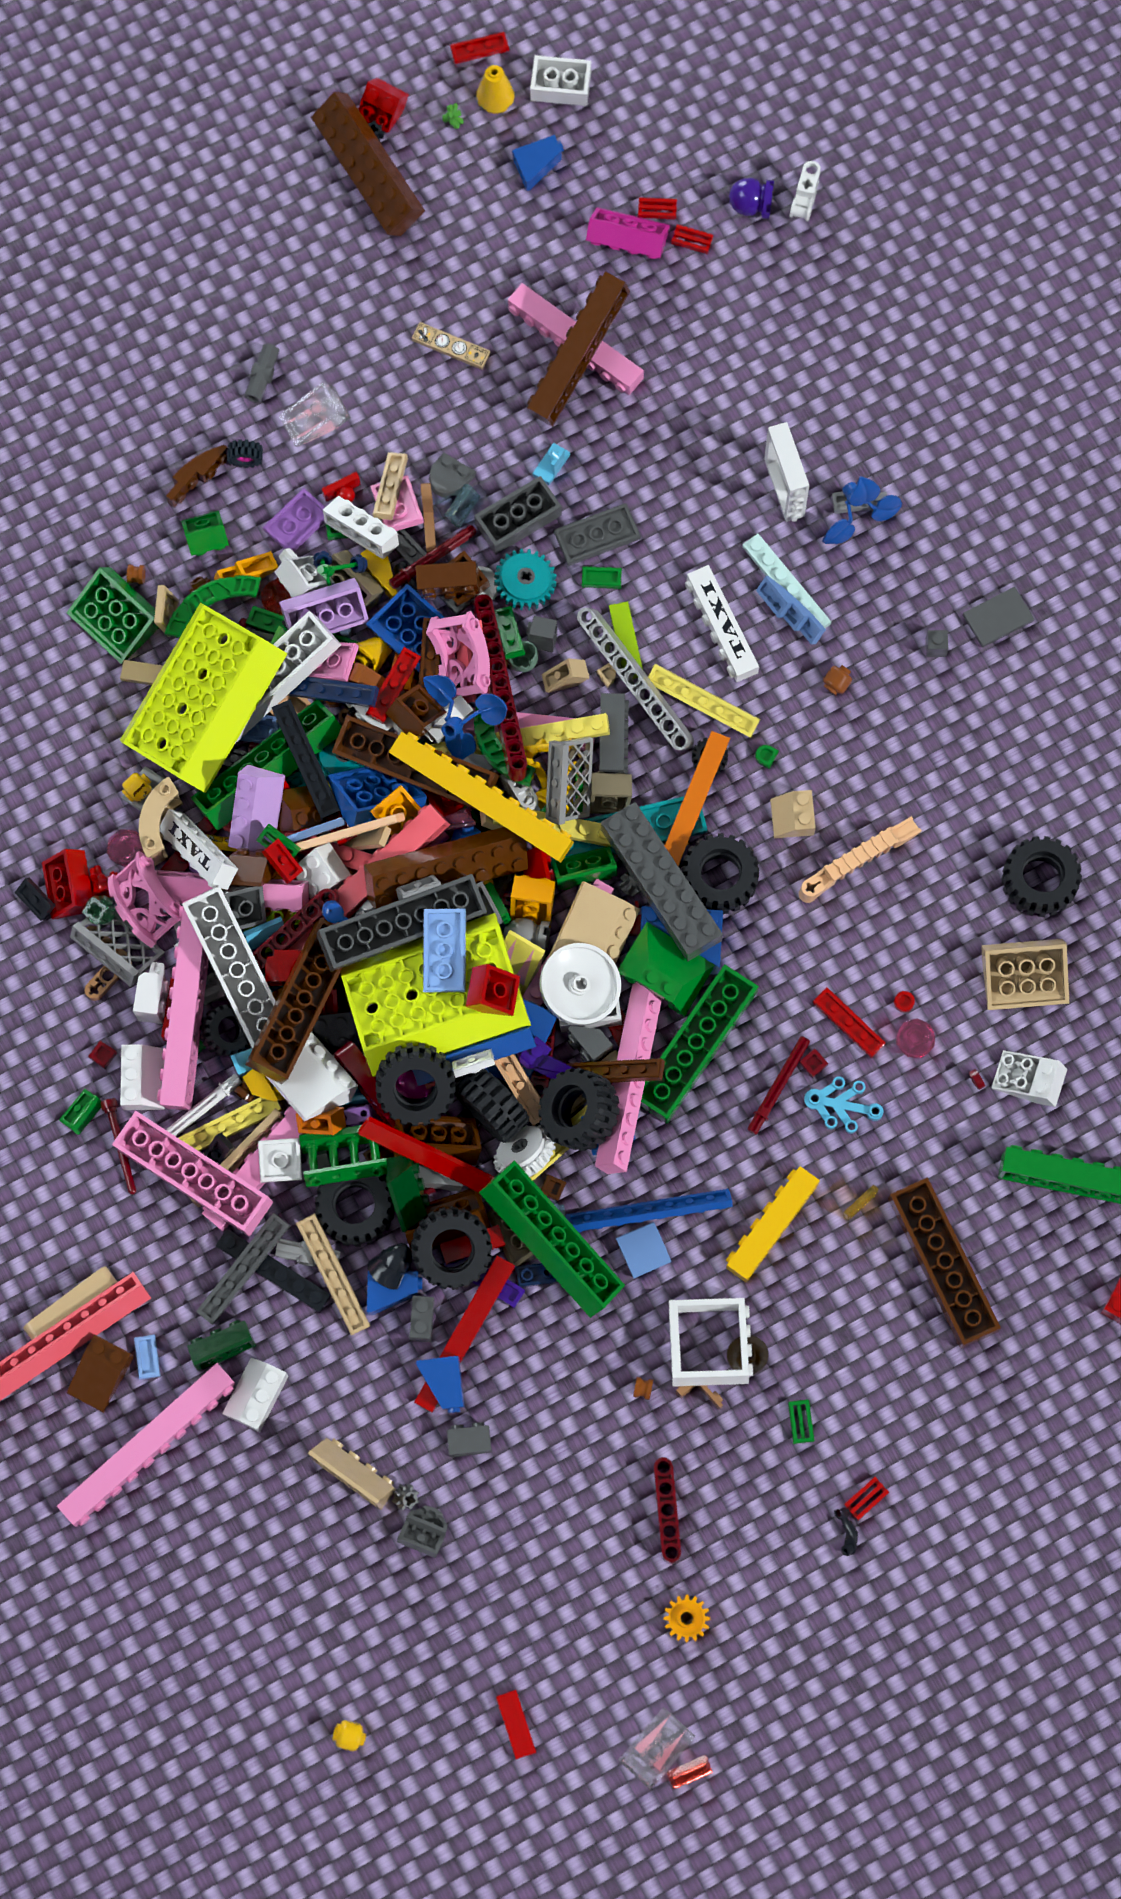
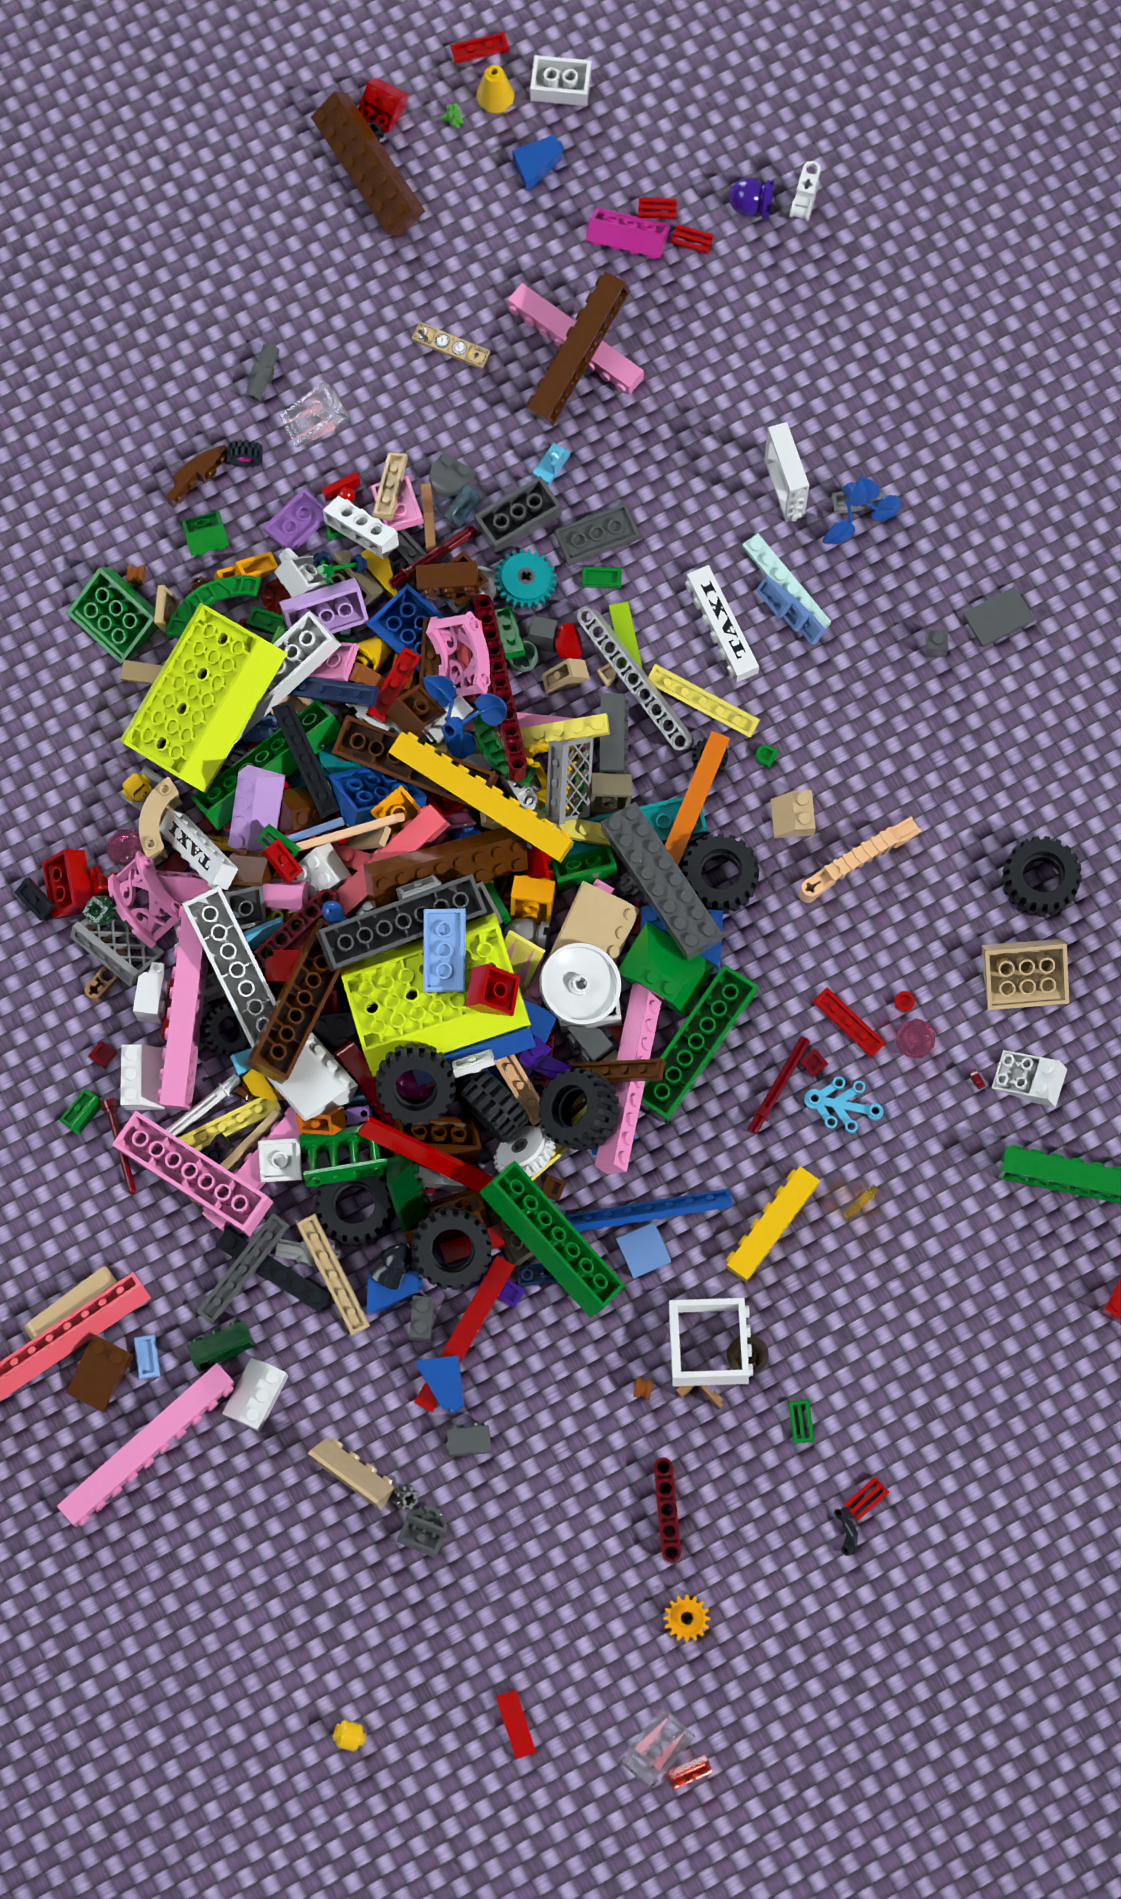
(568, 641): none -> red tile
(837, 679): dark orange head -> none
(944, 1263): reddish brown brick -> none

